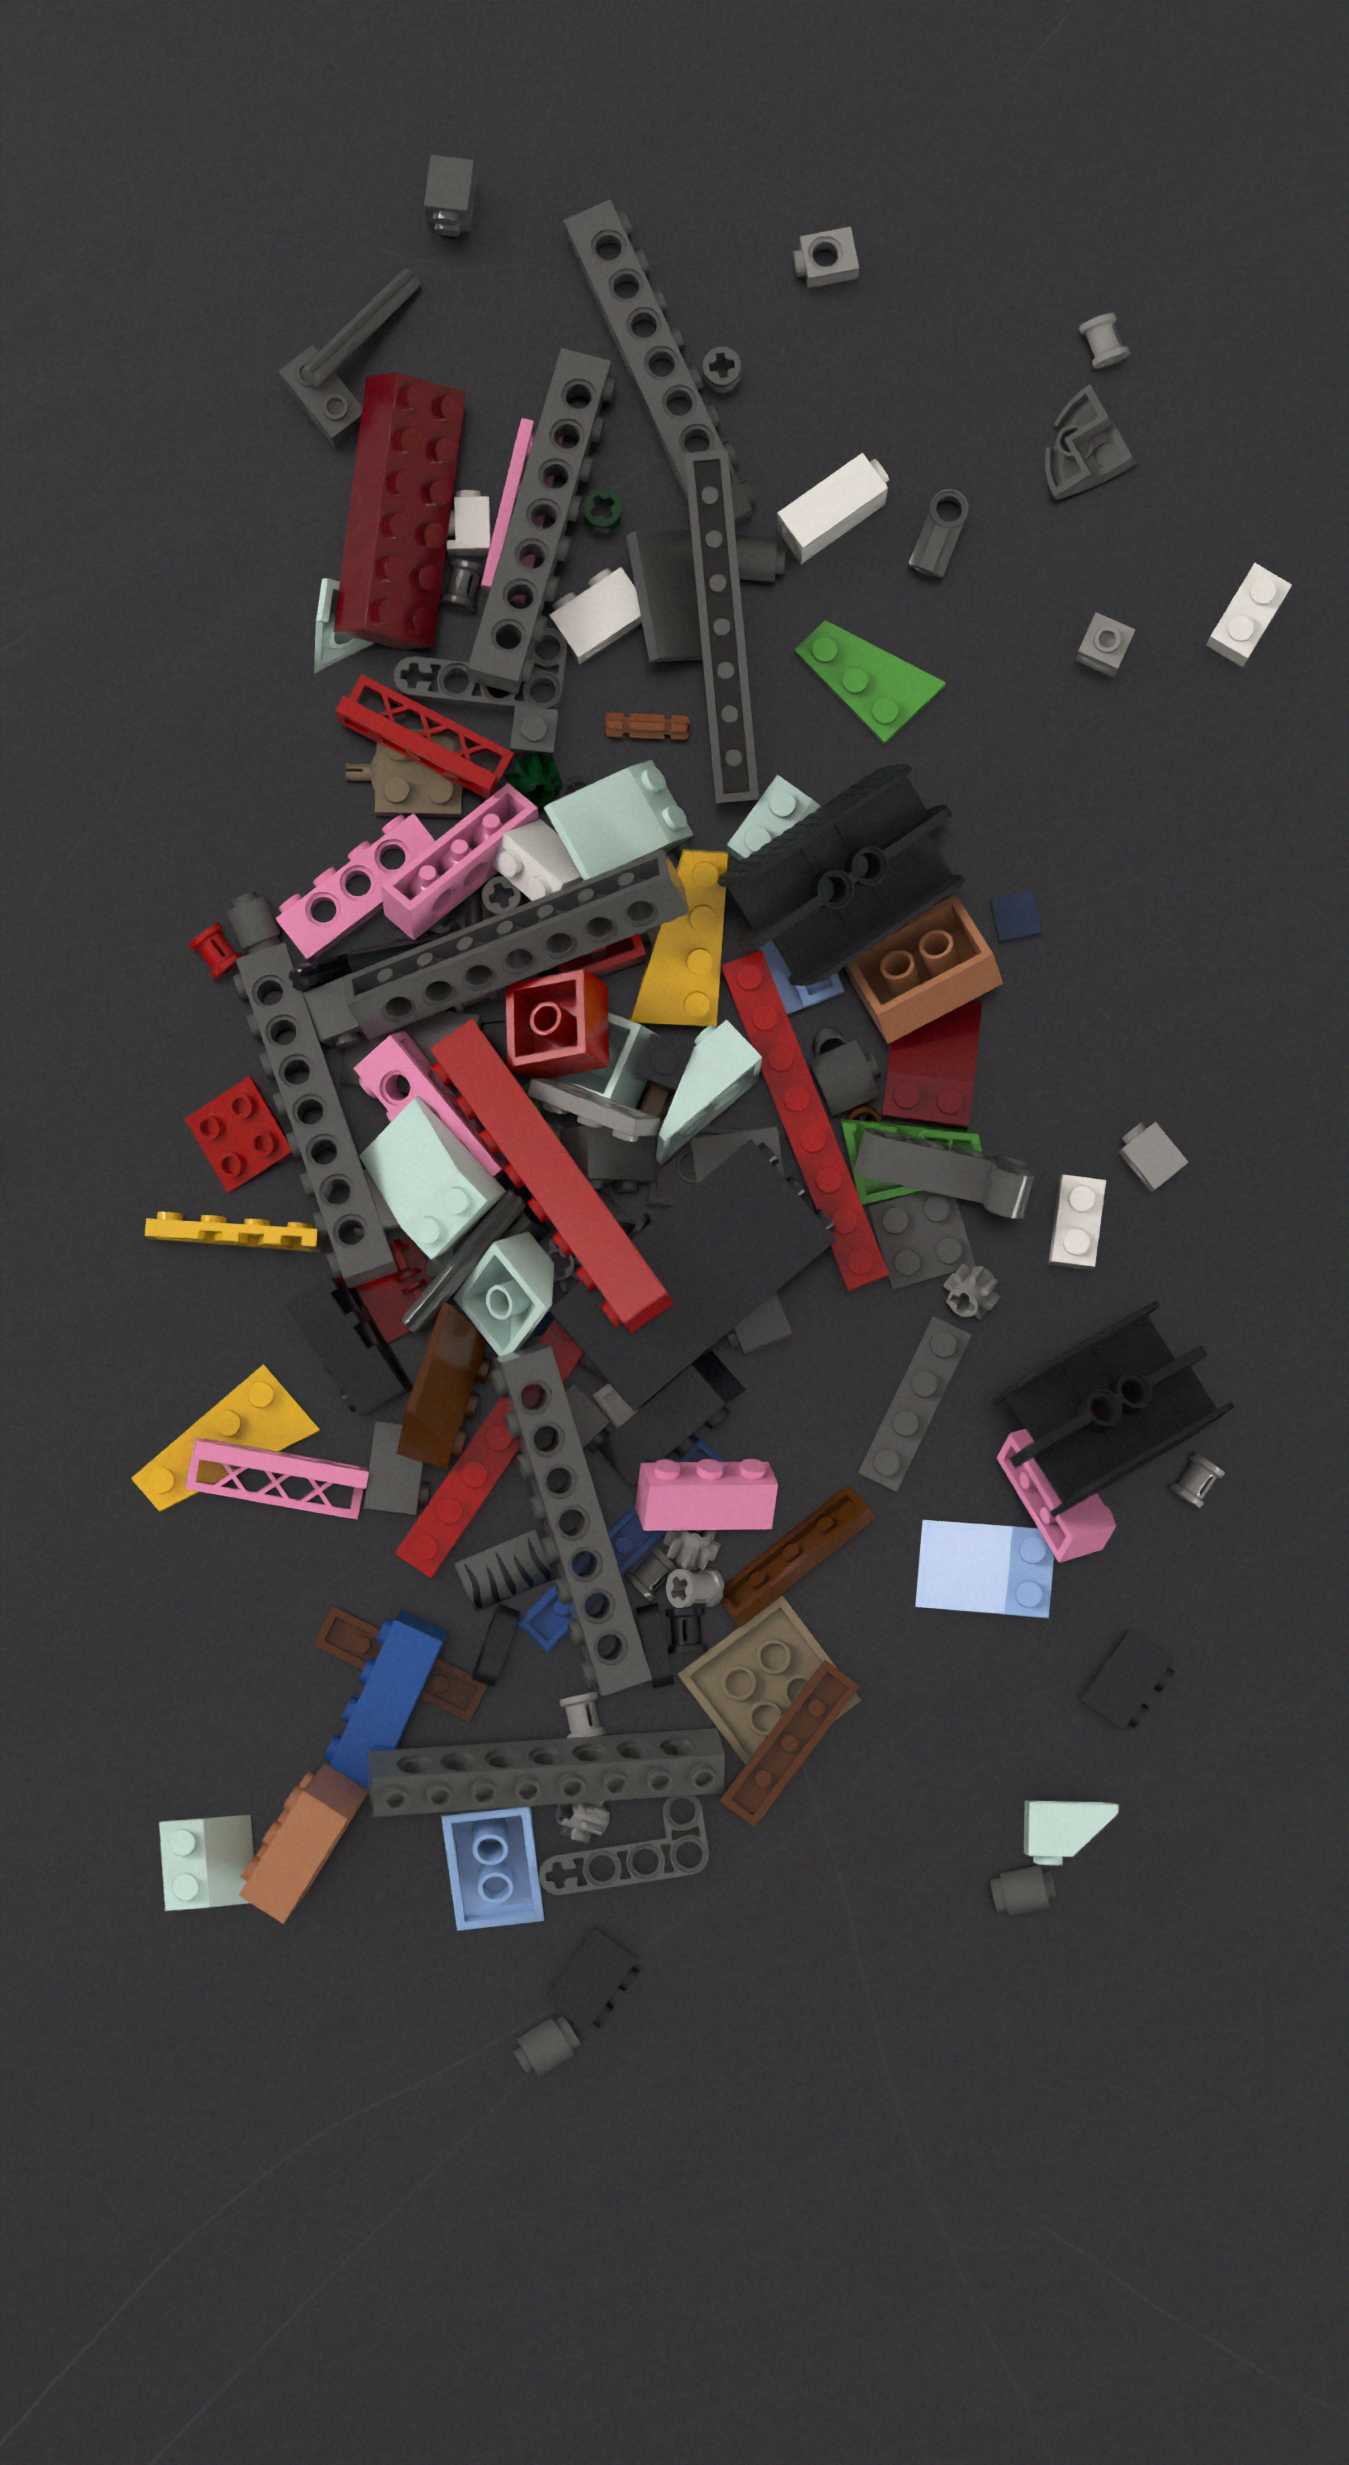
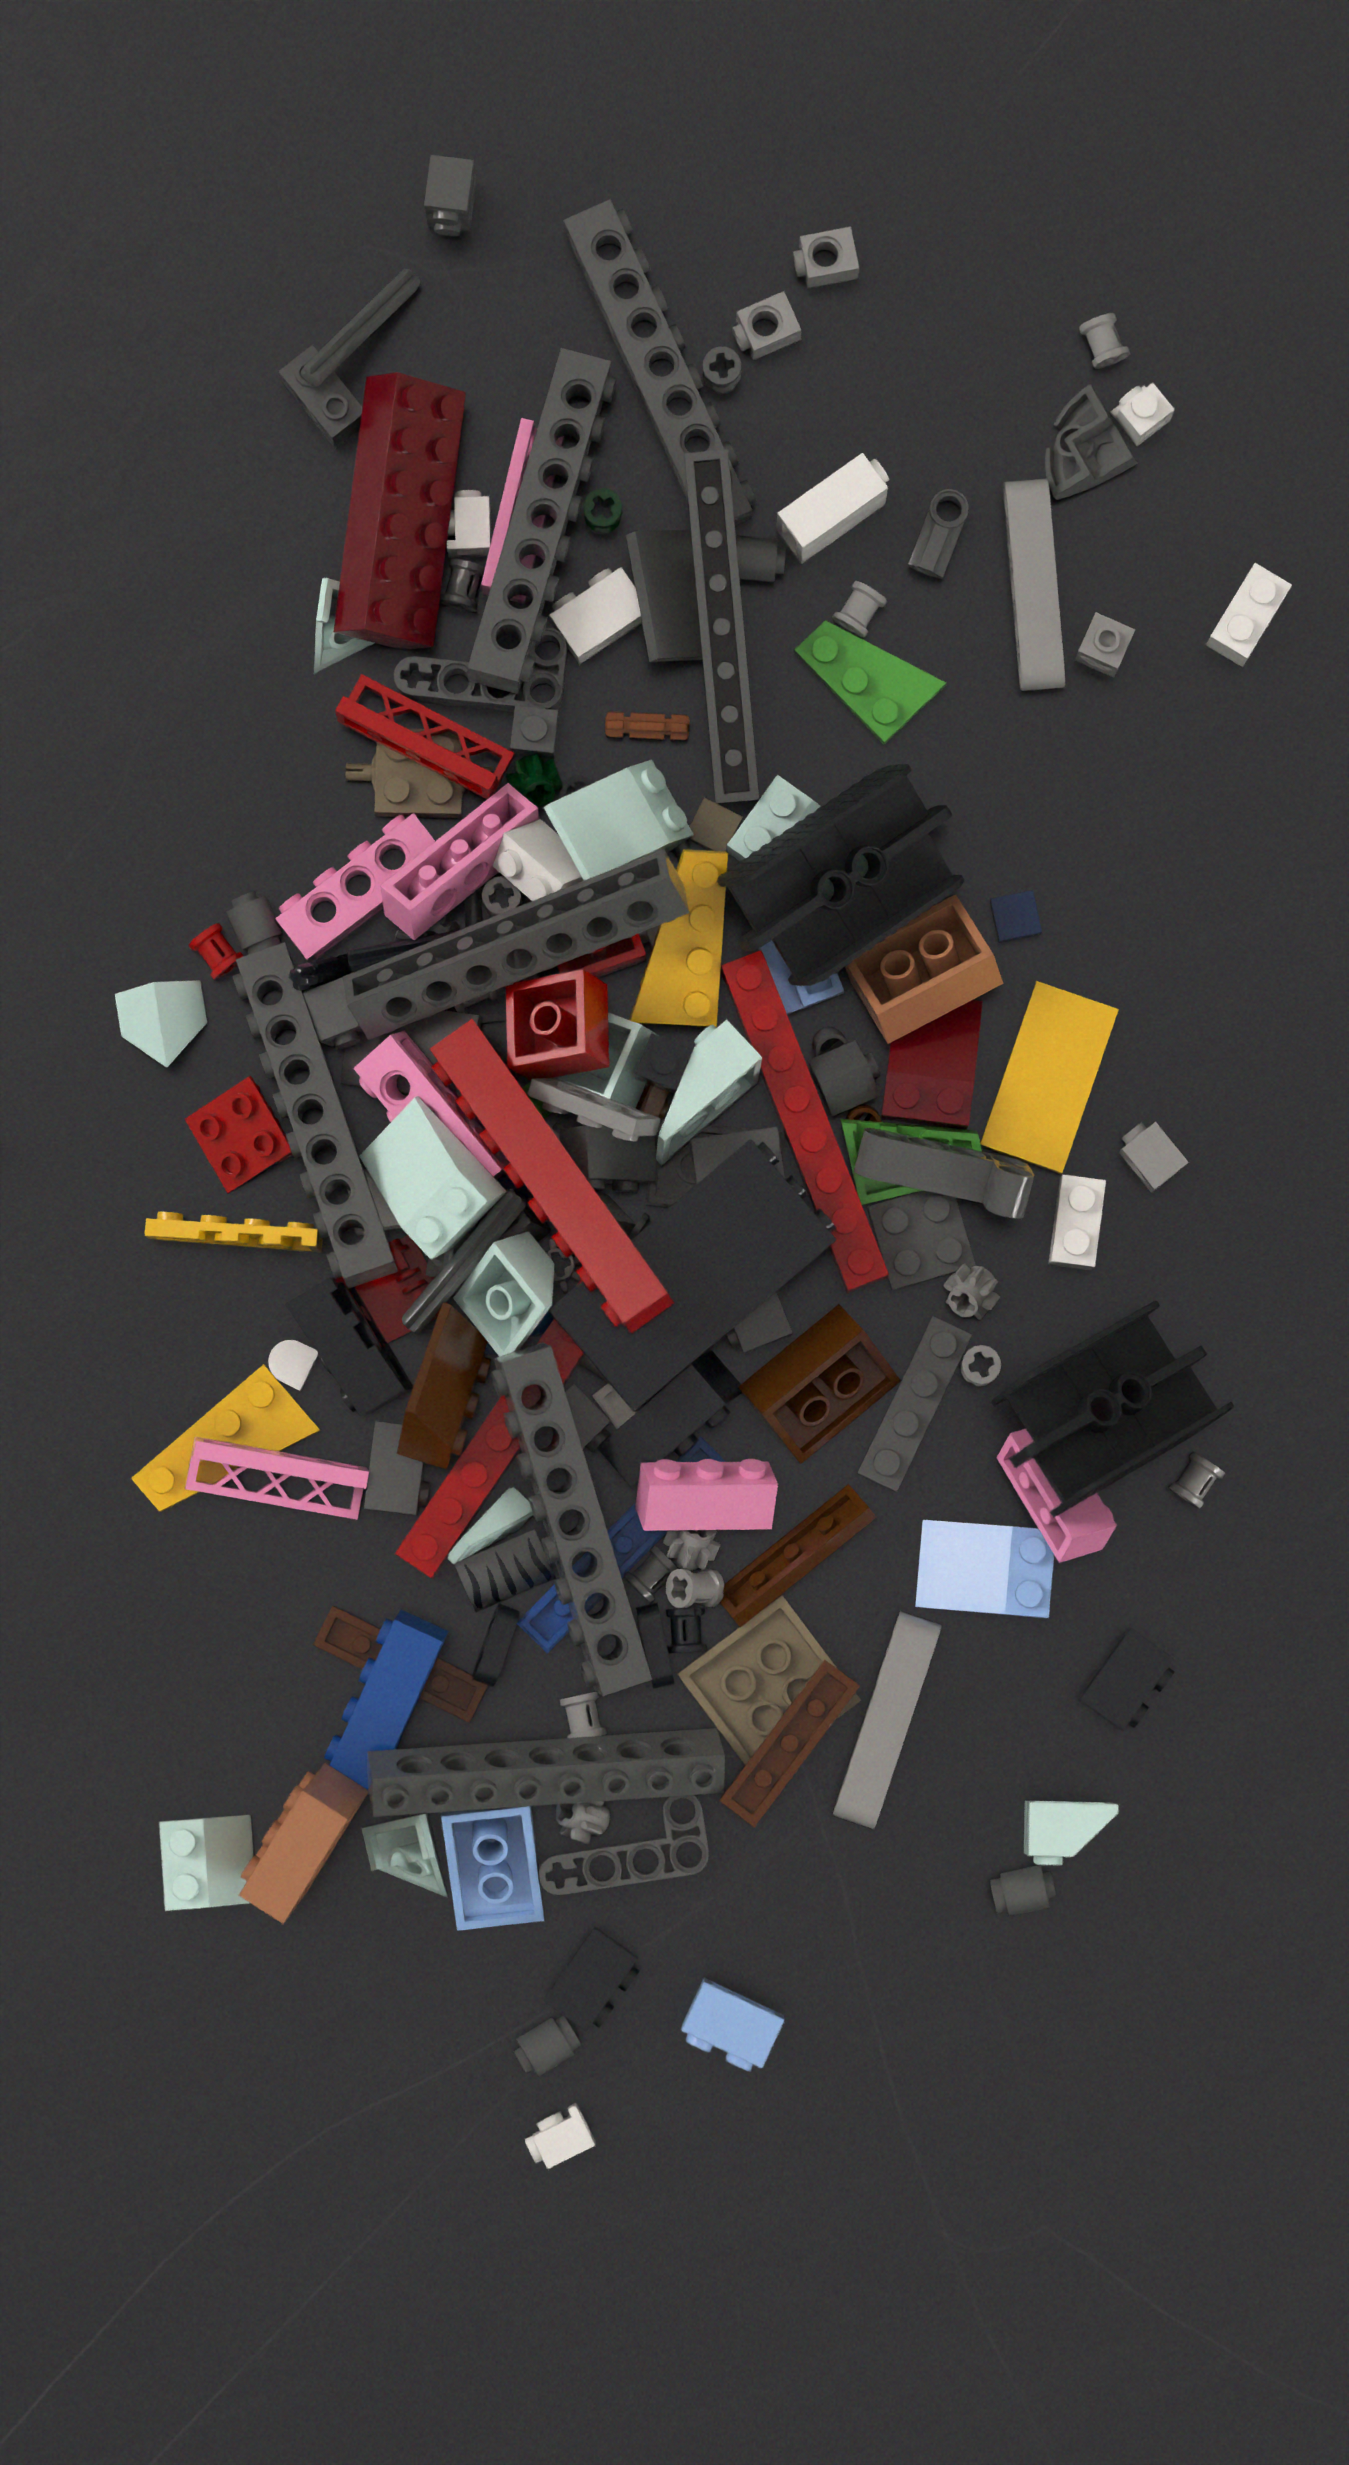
(162, 1017): none -> light aqua slope
(292, 1362): none -> white tile
(406, 1851): none -> light aqua slope
(502, 1519): none -> light aqua slope
(560, 2137): none -> white brick
(714, 826): none -> dark tan tile
(732, 2024): none -> light blue brick
(775, 309): none -> light grey brick
(819, 1383): none -> reddish brown slope
(859, 609): none -> light grey bush
(887, 1720): none -> light grey beam
(985, 1353): none -> light grey bush
(1034, 584): none -> light grey beam
(1049, 1077): none -> yellow tile
(1142, 412): none -> white brick

